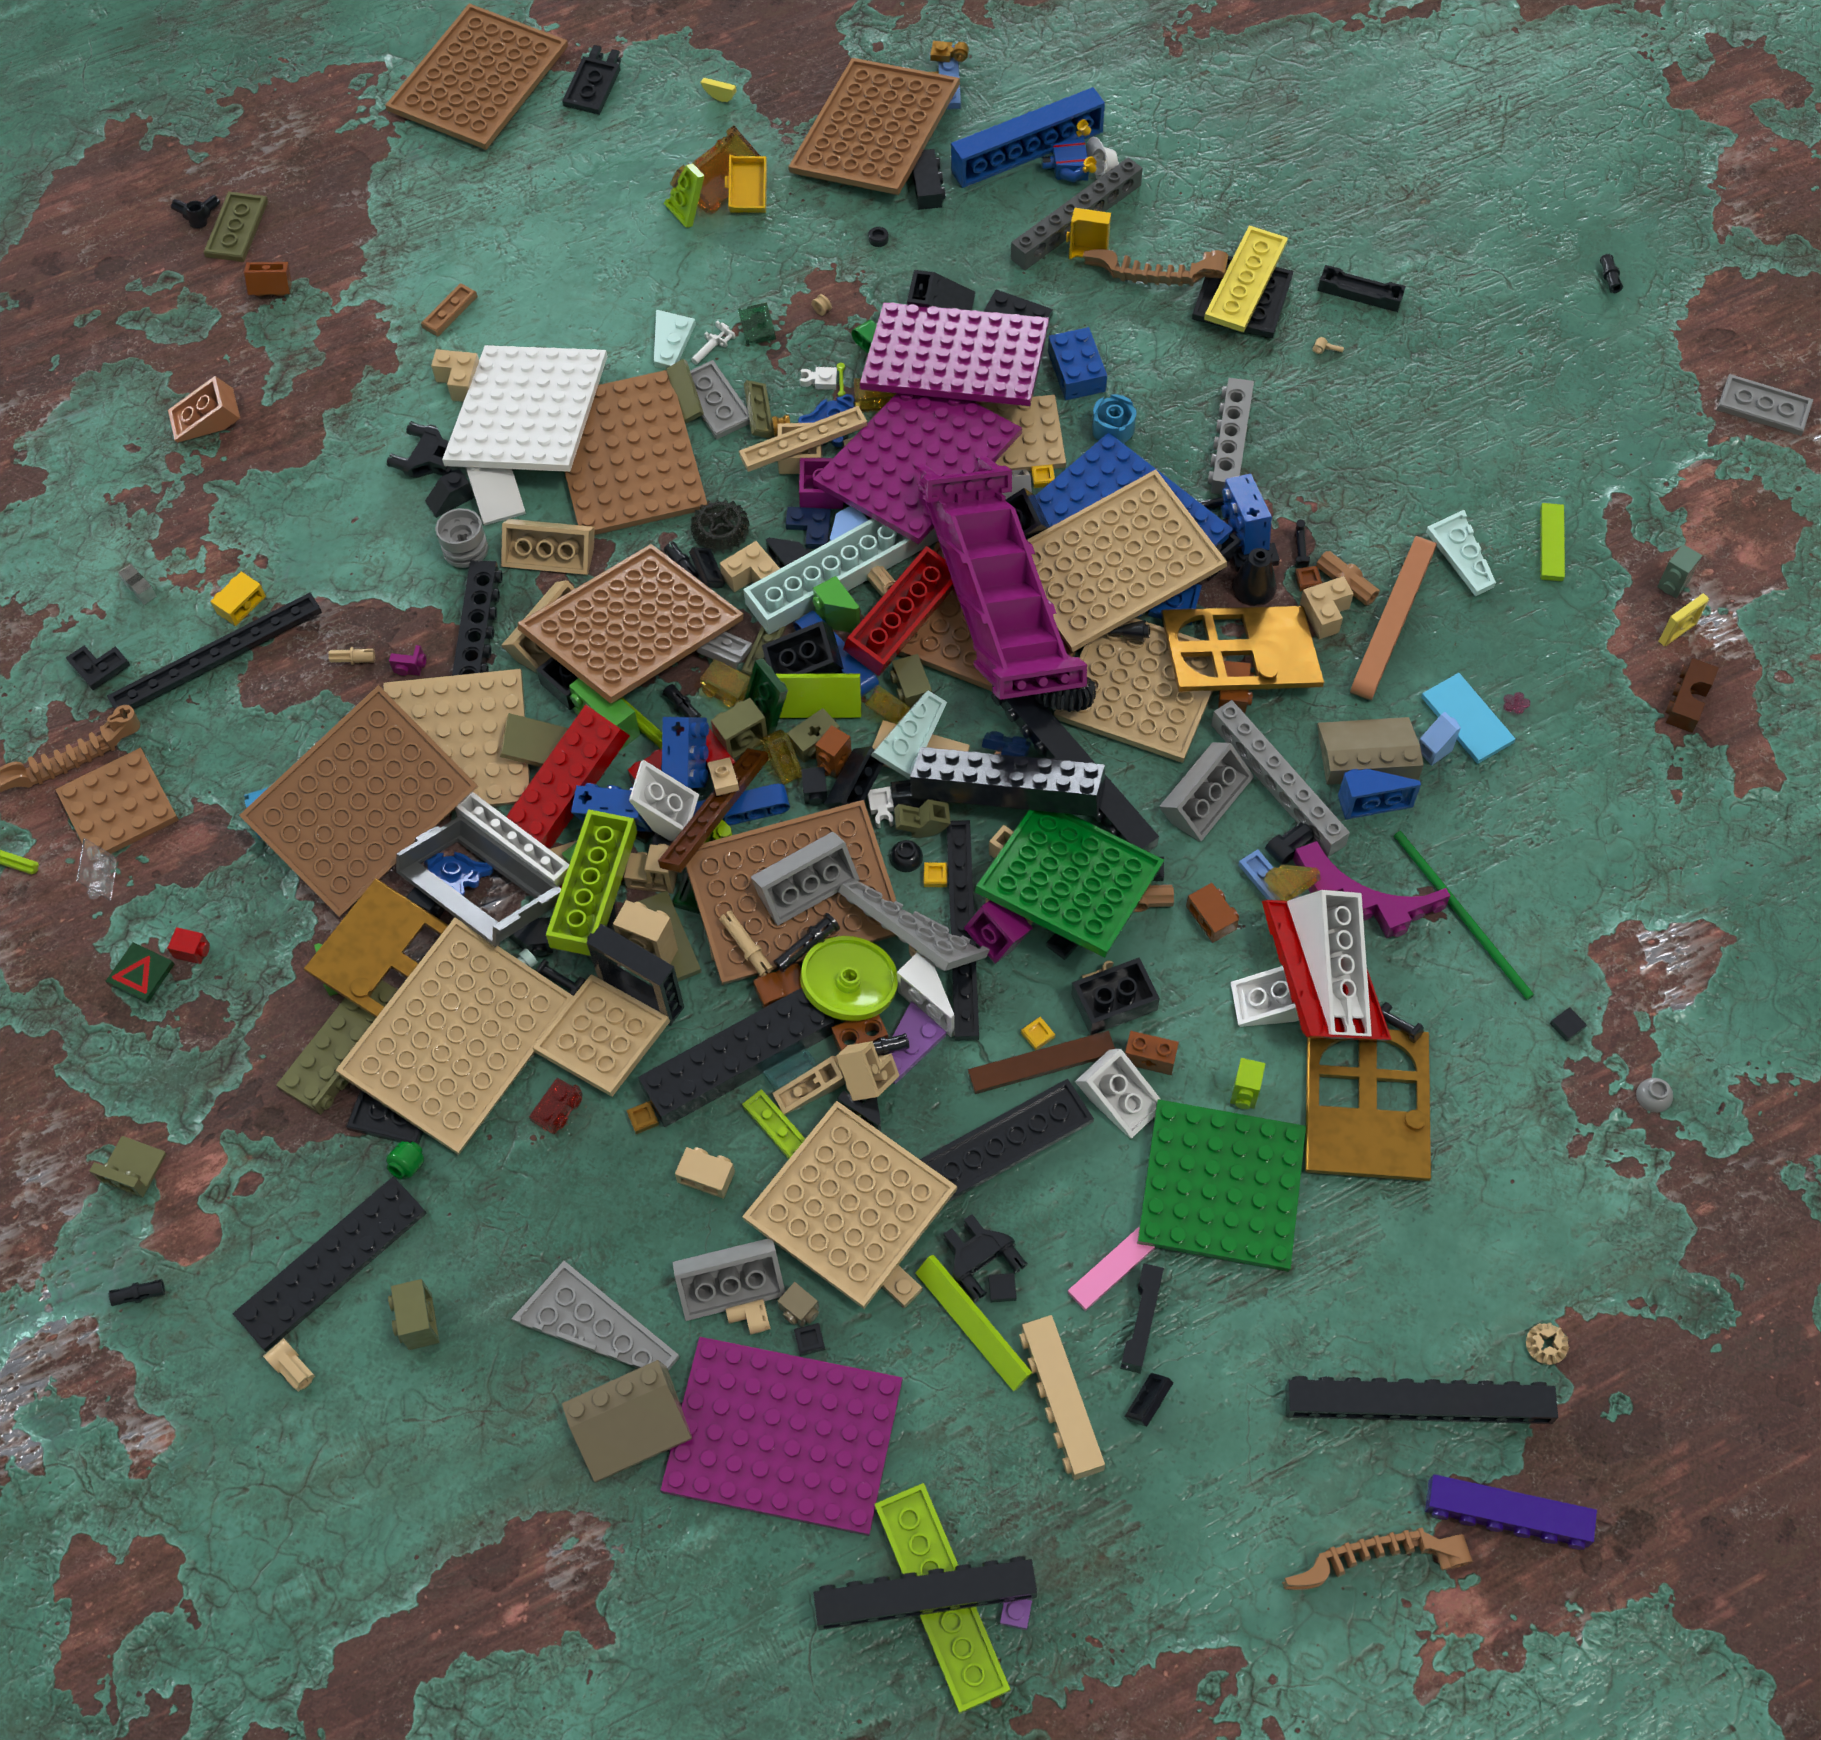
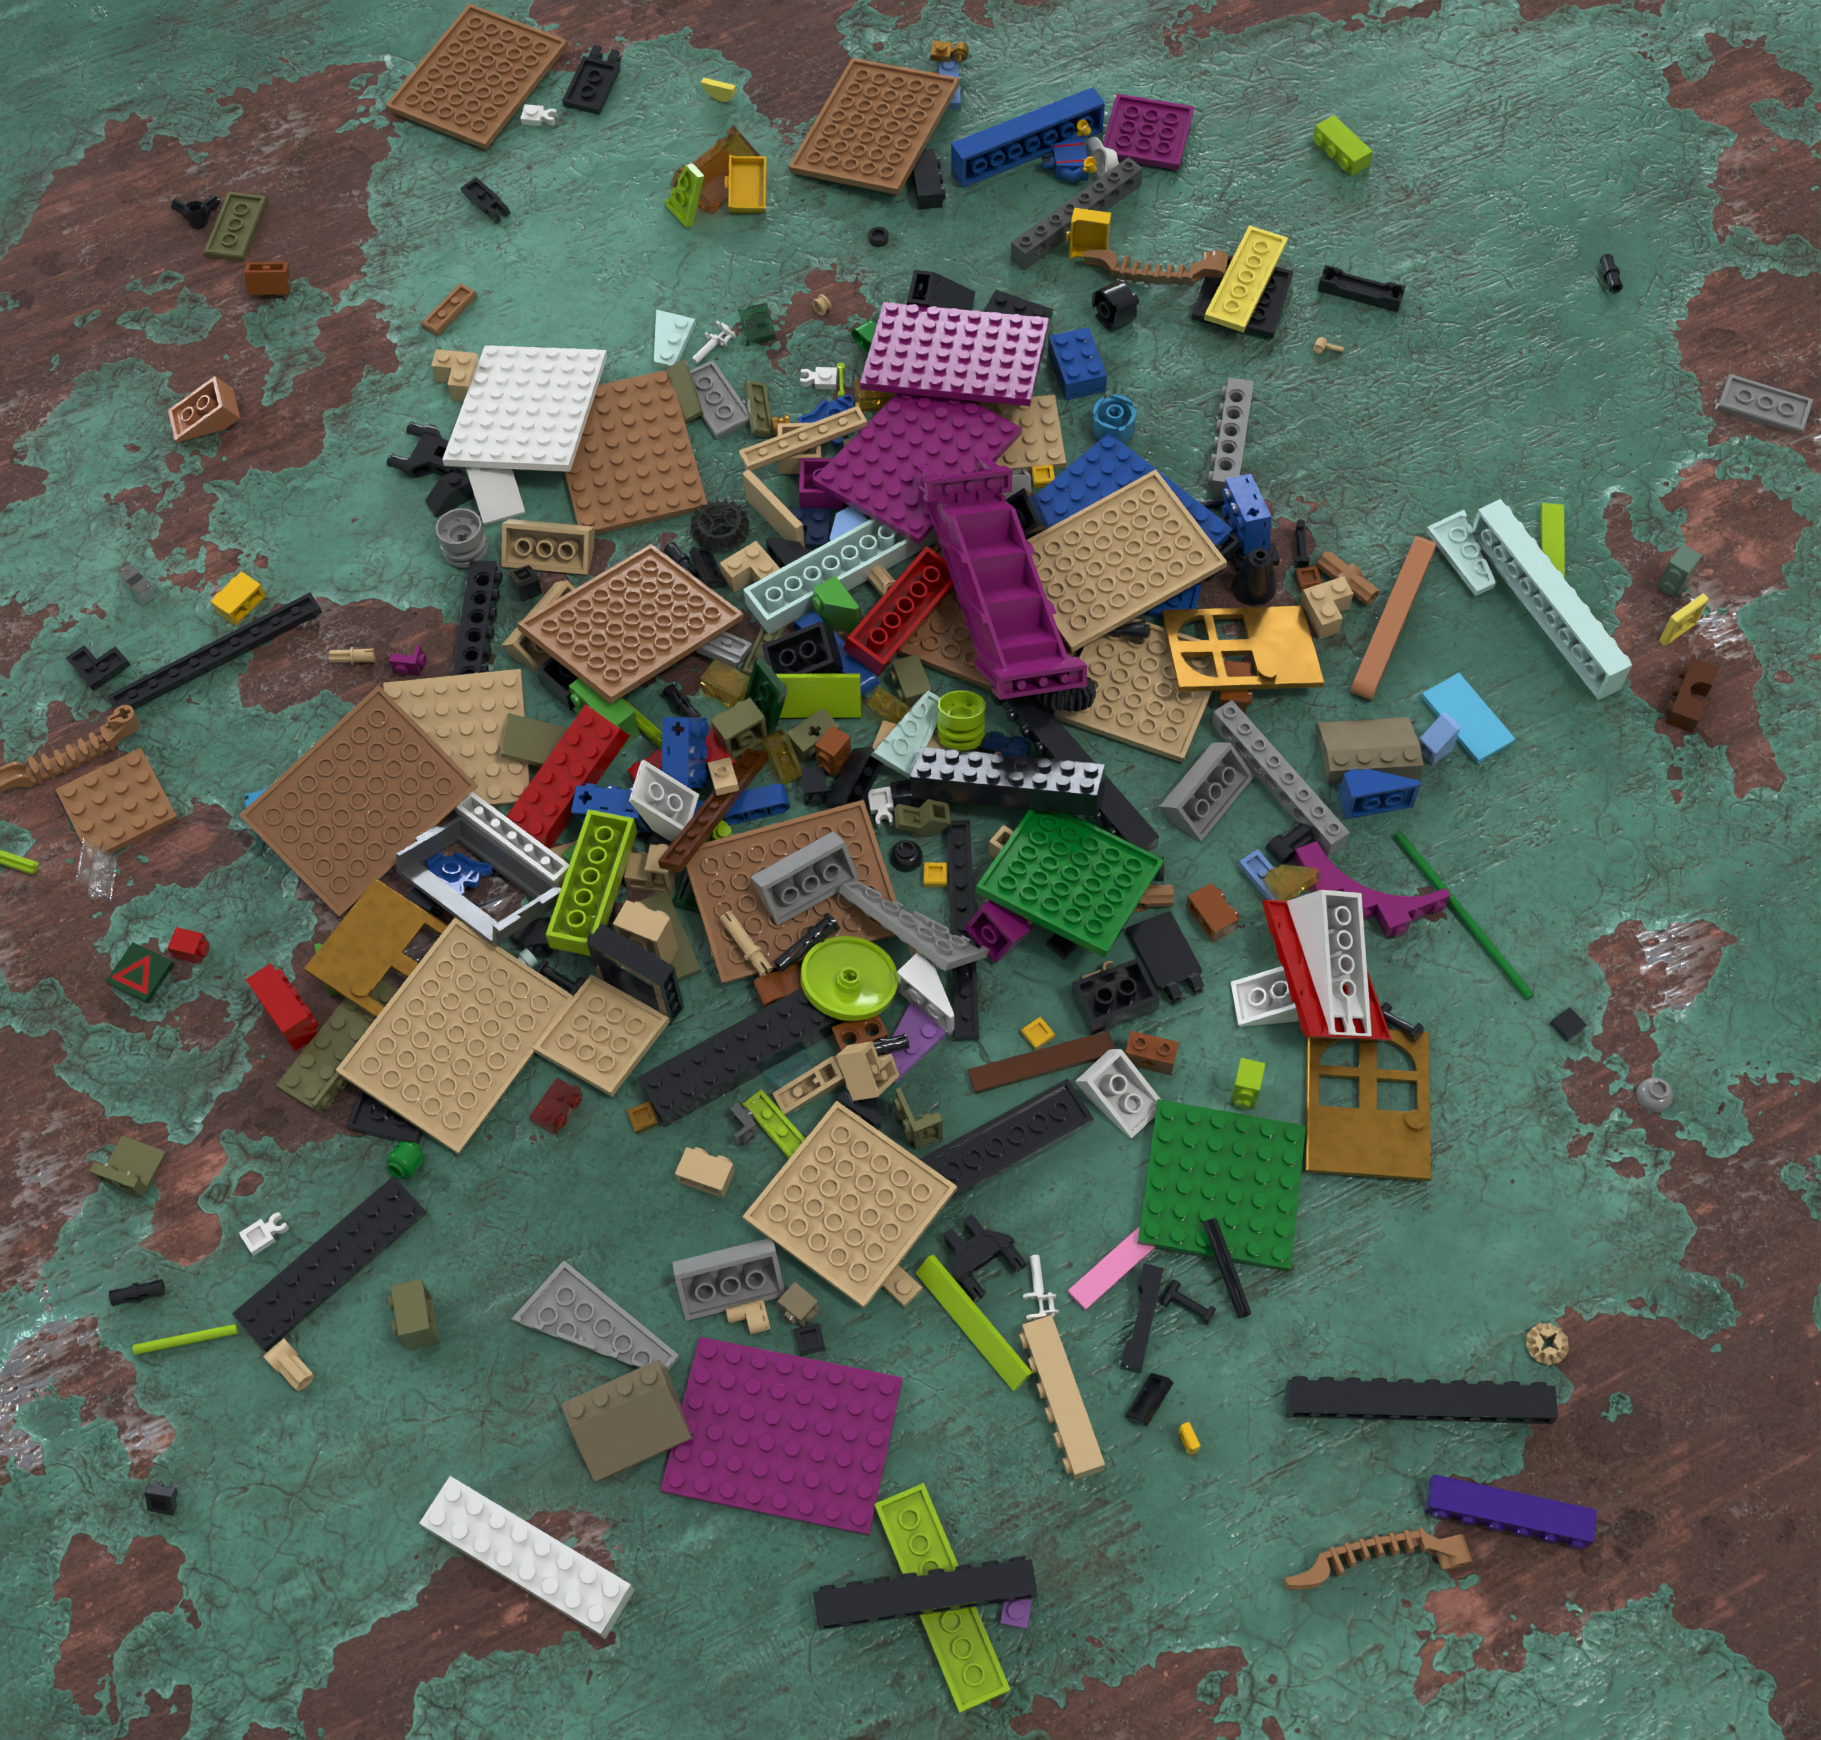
(161, 1499): none -> black tile
(185, 1339): none -> lime bar
(260, 1235): none -> white plate
(284, 1006): none -> red brick
(485, 199): none -> black hinge
(526, 582): none -> black slope
(527, 1557): none -> white brick
(535, 115): none -> white plate
(744, 1119): none -> dark grey bracket
(772, 509): none -> tan tile
(920, 1132): none -> olive bracket
(961, 720): none -> lime wheel
(1002, 1287): black tile -> none
(1039, 1290): none -> white piece
(1115, 305): none -> black brick
(1148, 131): none -> magenta plate
(1166, 955): none -> black tile
(1172, 1294): none -> black piece
(1189, 1439): none -> yellow tile
(1227, 1268): none -> black axle
(1342, 145): none -> lime brick
(1516, 703): clear pink plant -> none
(1551, 600): none -> light aqua brick

